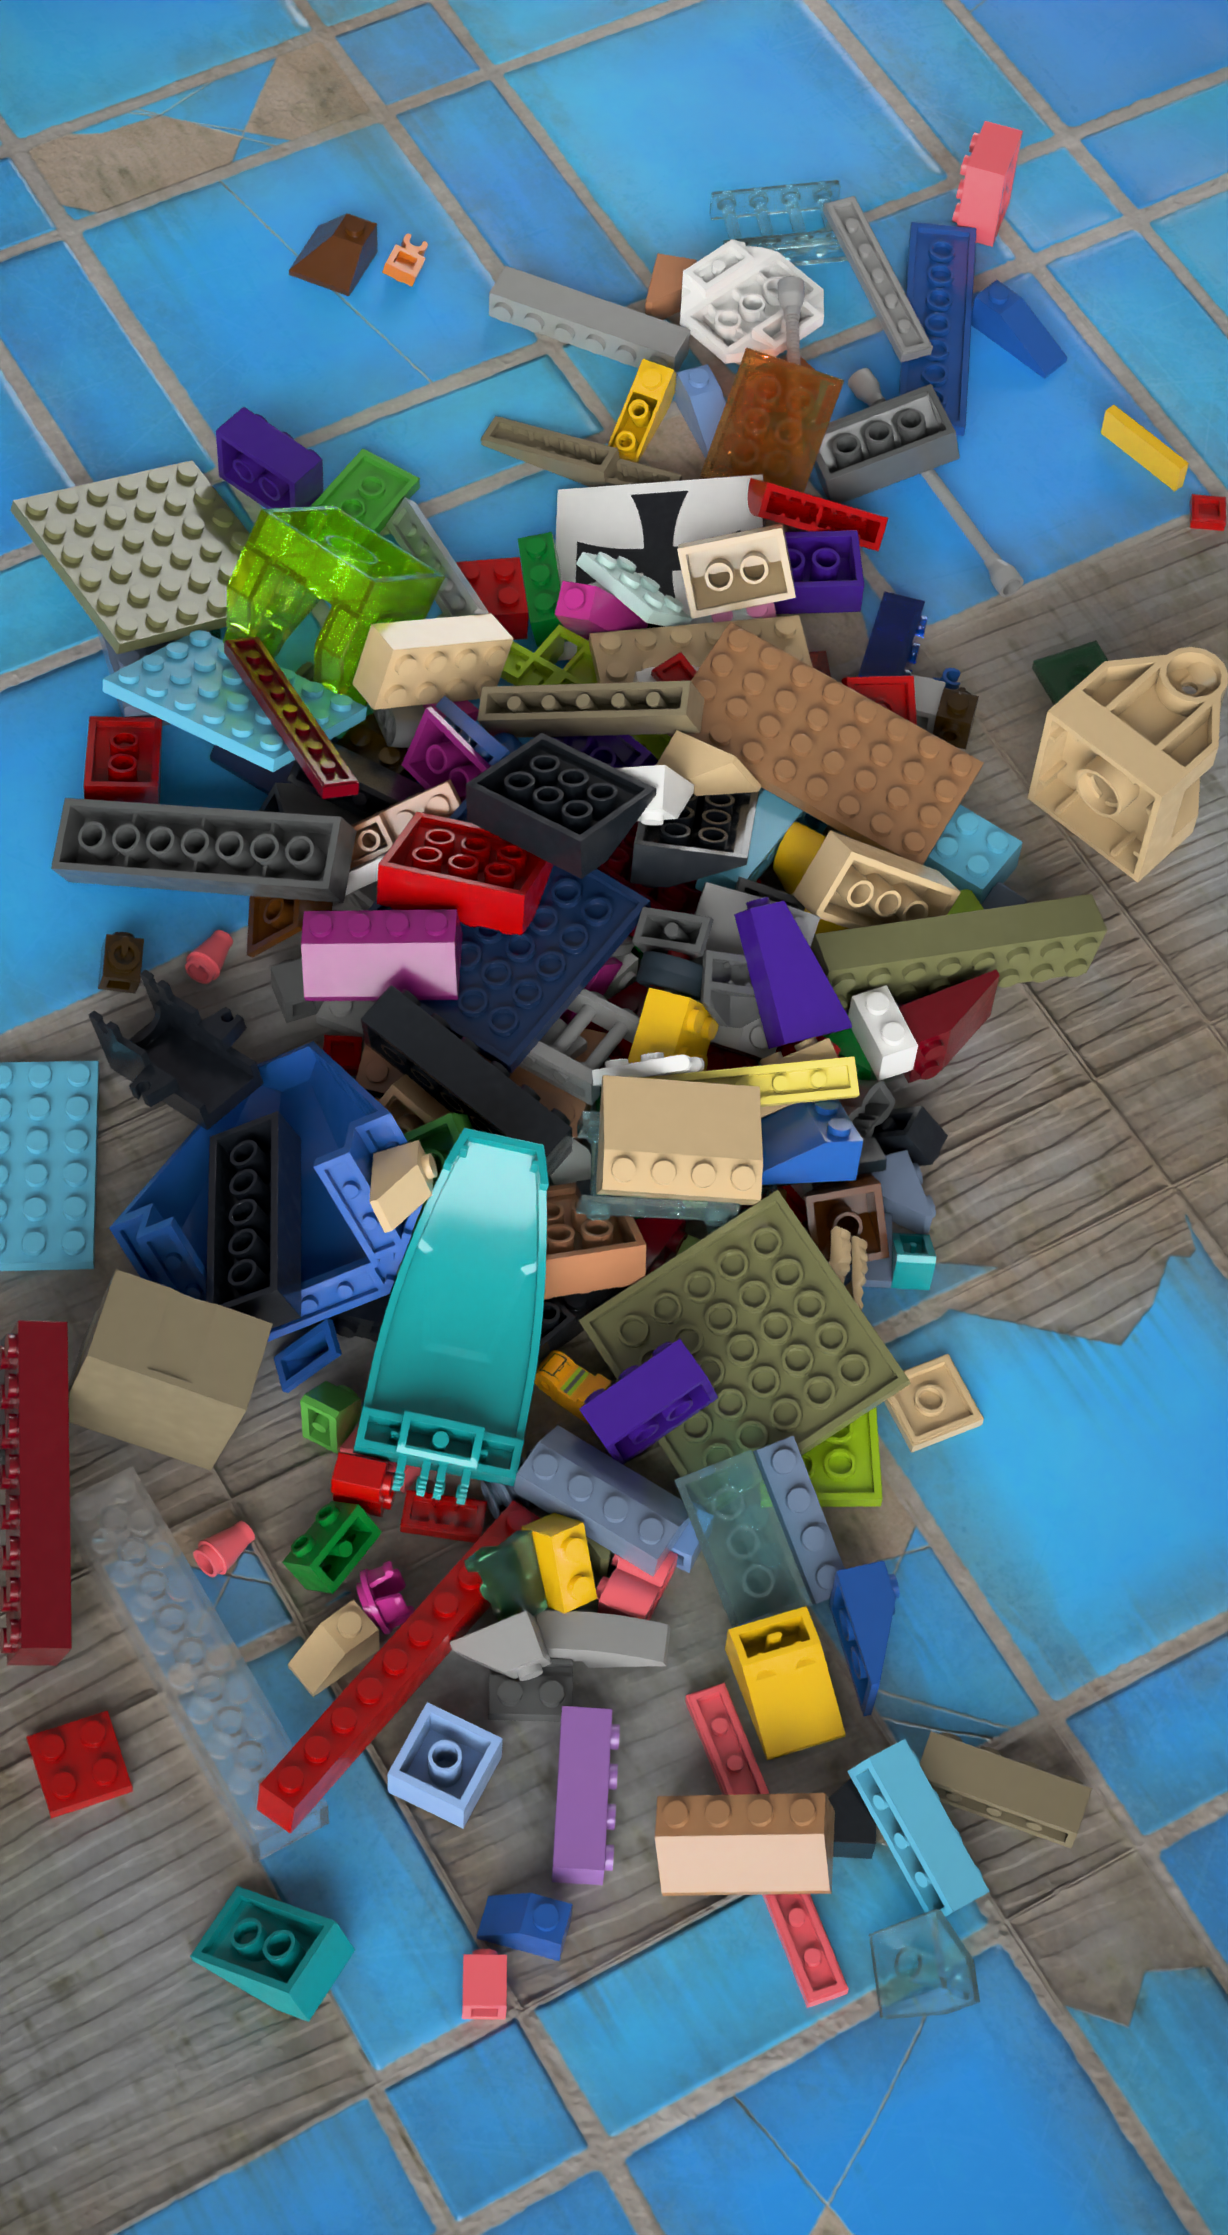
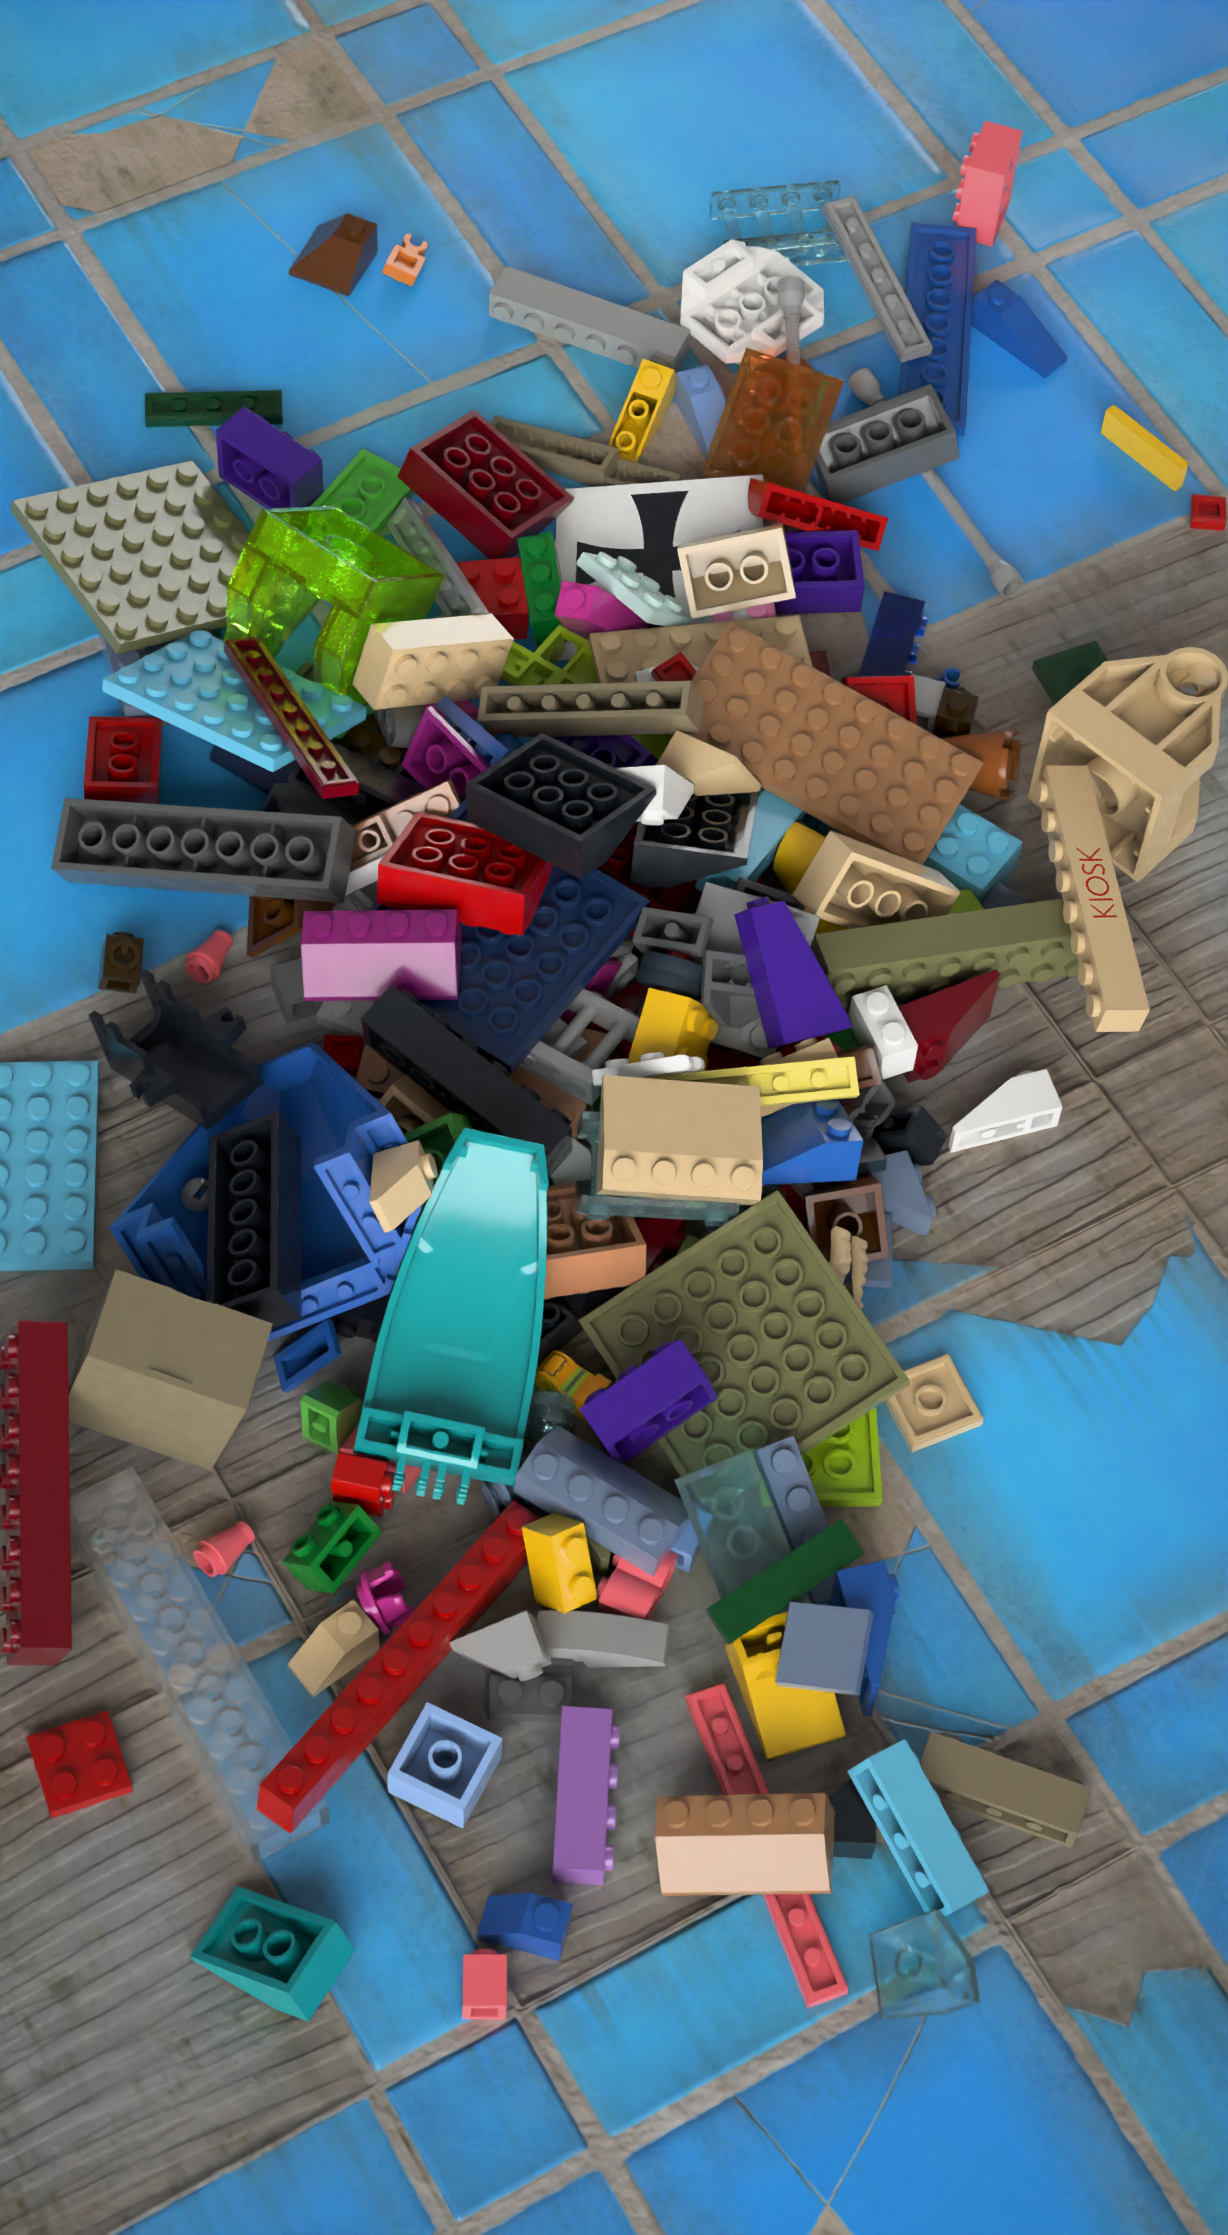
(190, 1189): none -> dark grey hinge
(209, 407): none -> dark green tile
(443, 1517): red plate -> none
(483, 485): none -> dark red slope
(510, 1576): clear green slope -> none
(547, 1412): none -> clear light blue wheel
(666, 286): nougat slope -> none
(784, 1581): none -> dark green tile
(824, 1648): none -> sand blue tile
(866, 1063): none -> reddish brown plate
(912, 1261): teal slope -> none
(999, 757): none -> dark orange cone
(1014, 1109): none -> white slope
(1091, 899): none -> tan brick

